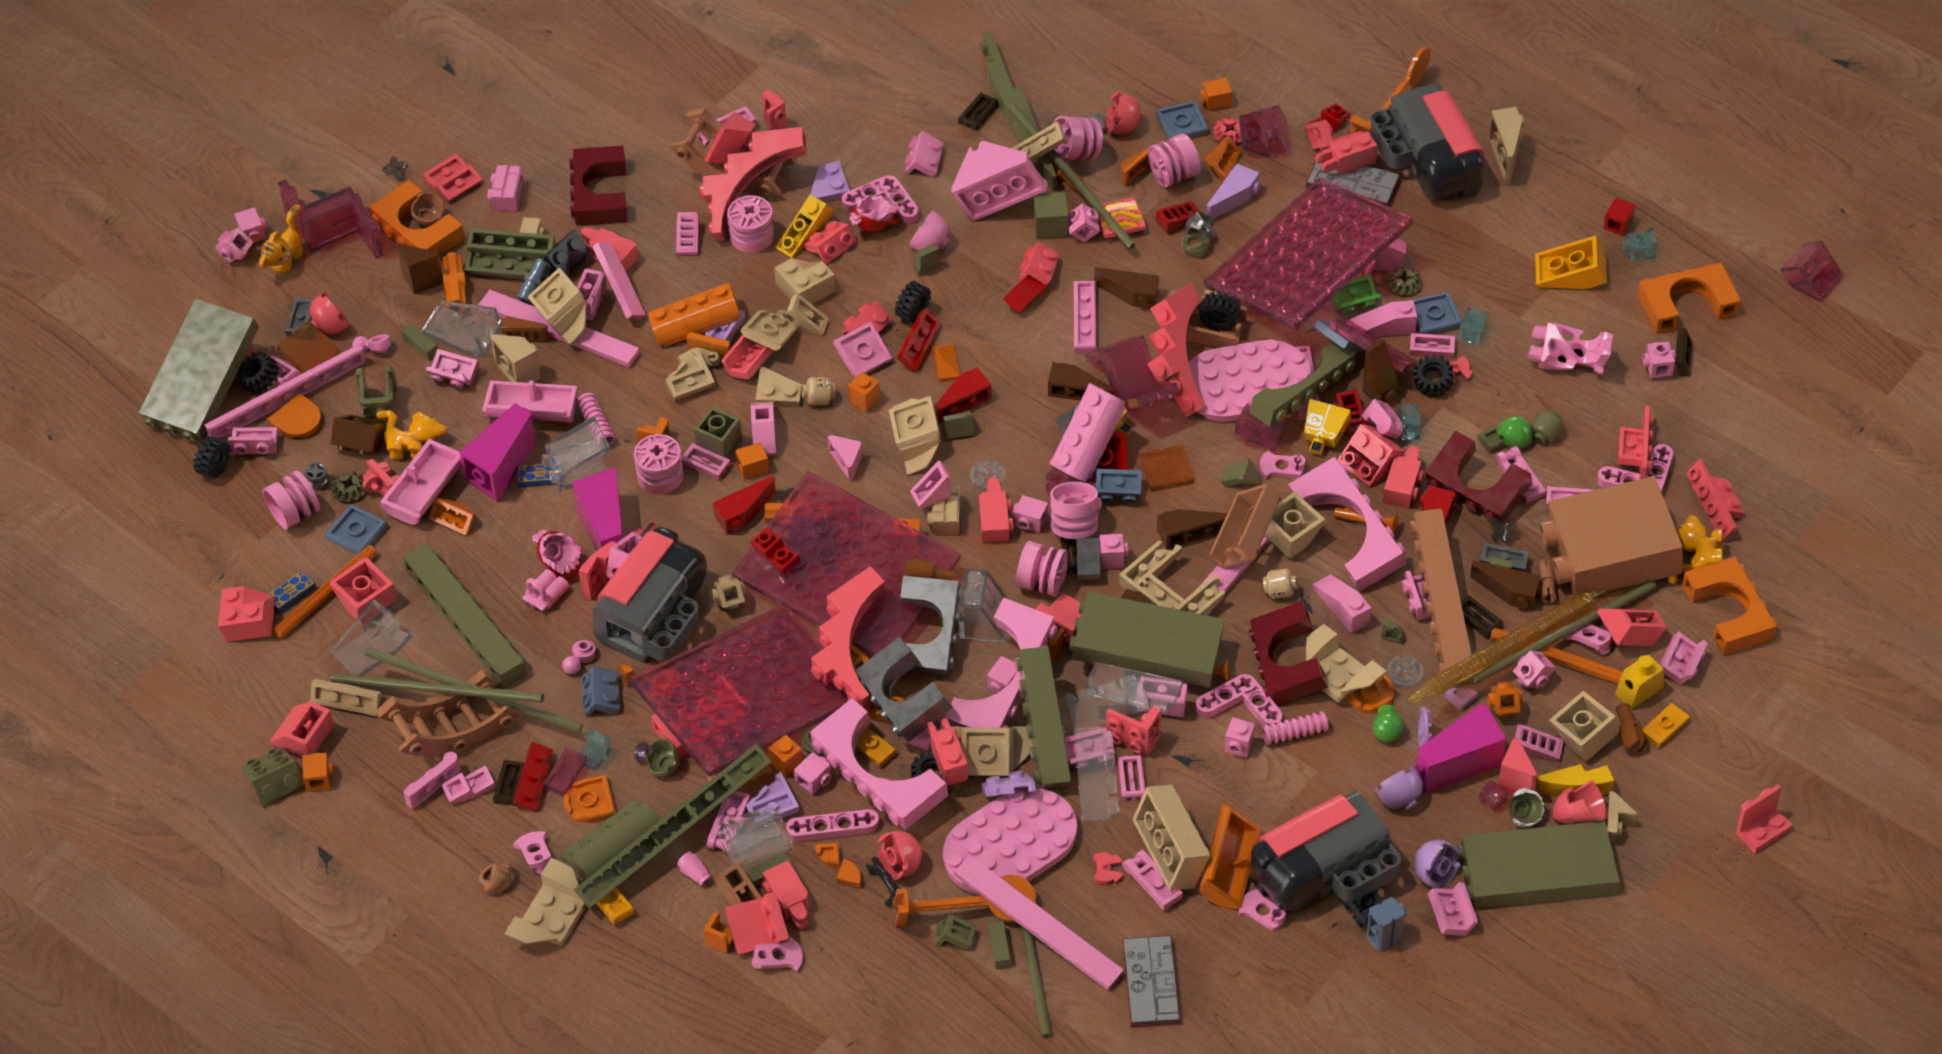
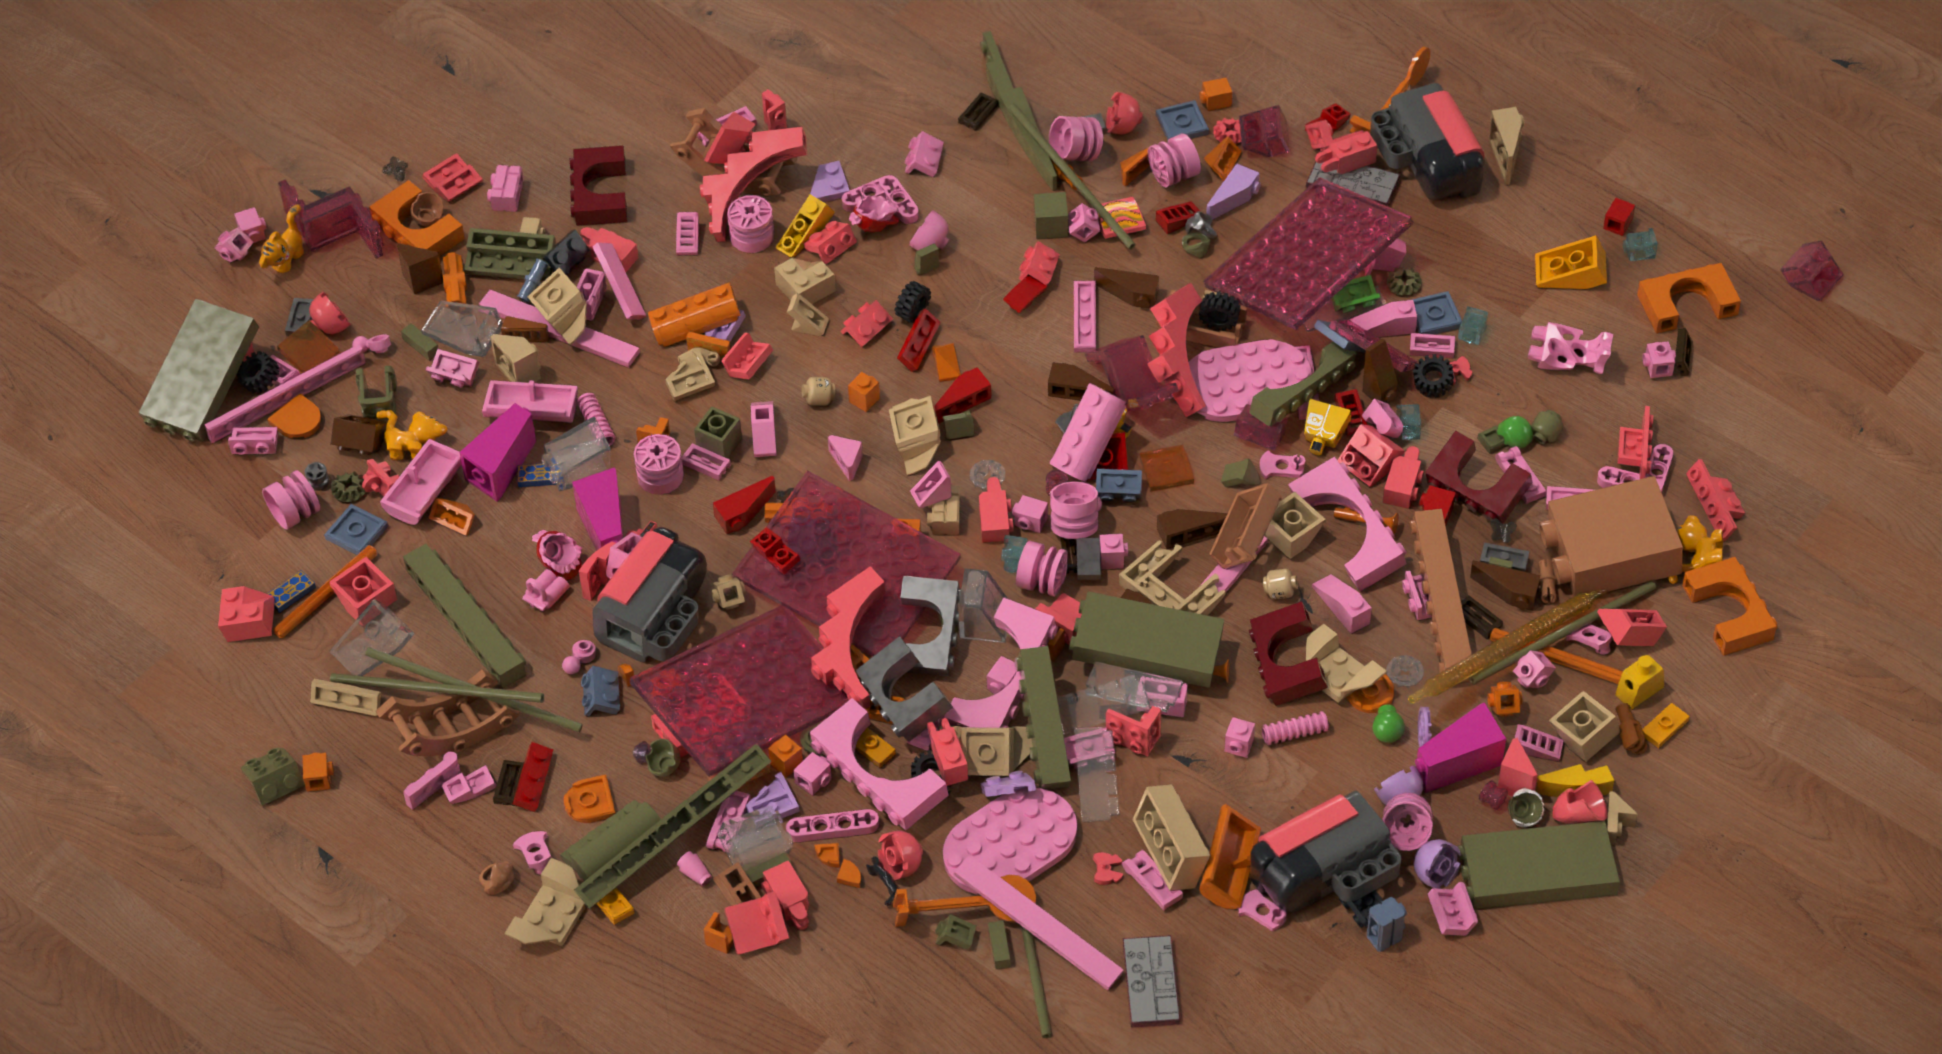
(211, 457): black tyre -> none
(304, 729): coral slope -> none
(565, 771): clear pink plate -> none
(596, 748): clear light blue panel -> none
(752, 460): orange panel -> none
(769, 328): tan tile -> none
(778, 389): tan wing -> none
(790, 949): bright pink piece -> none
(862, 350): bright pink tile -> none
(926, 569): dark orange arm -> none
(995, 180): bright pink ladder -> none
(1012, 552): none -> clear light blue brick
(1043, 141): tan plate -> none
(1132, 793): bright pink tile -> none
(1244, 695): bright pink beam -> none
(1392, 632): olive tile -> none
(1418, 829): none -> bright pink wheel
(1460, 697): lavender tile -> none
(1682, 658): bright pink bracket -> none
(1762, 821): coral bracket -> none

